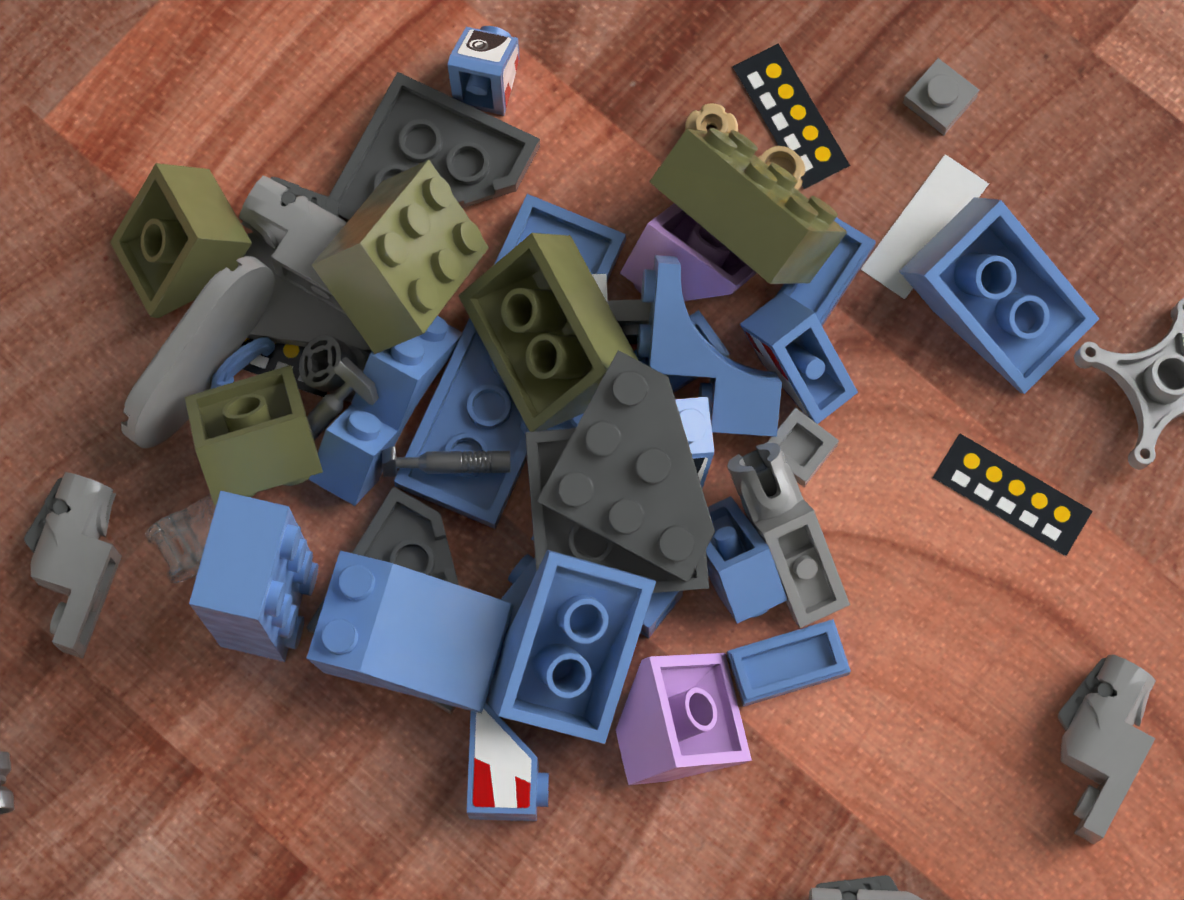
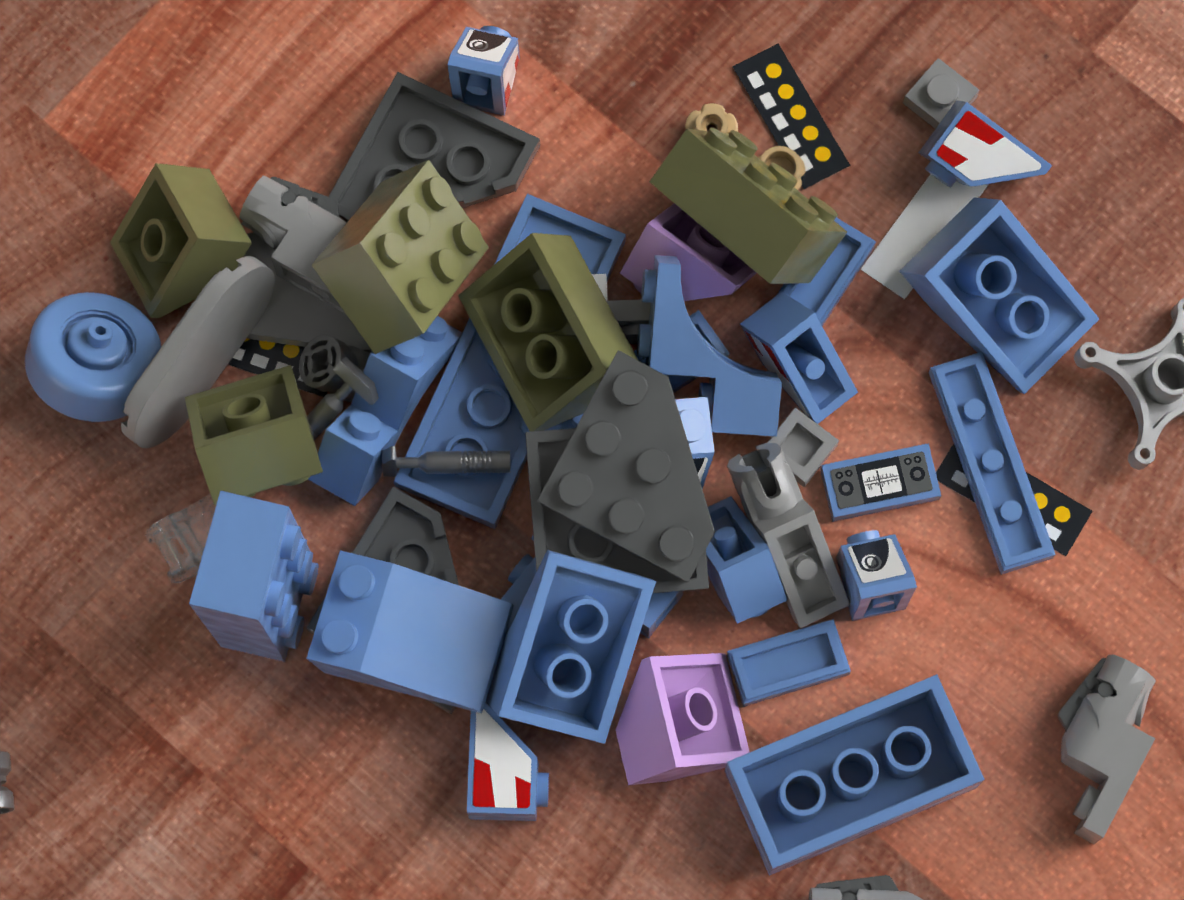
(72, 558): light grey plate -> none
(89, 354): none -> medium blue wheel
(240, 359): medium blue piece -> none
(853, 774): none -> medium blue brick
(875, 575): none -> medium blue slope
(880, 482): none -> tile
(977, 151): none -> slope
(991, 463): none -> medium blue tile

